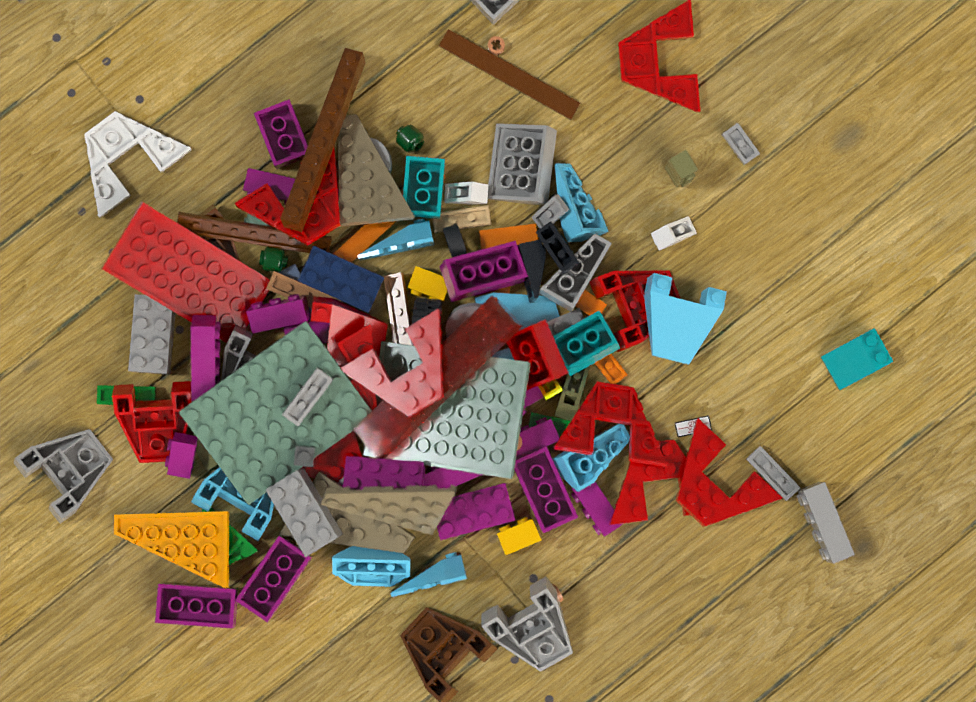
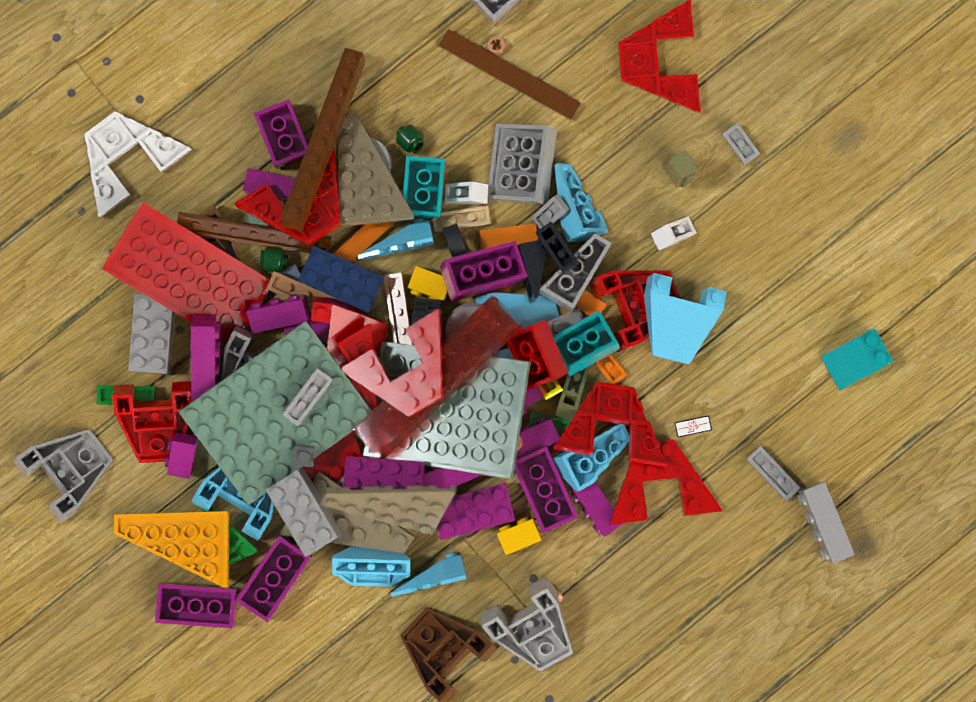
(704, 498): red wing -> none

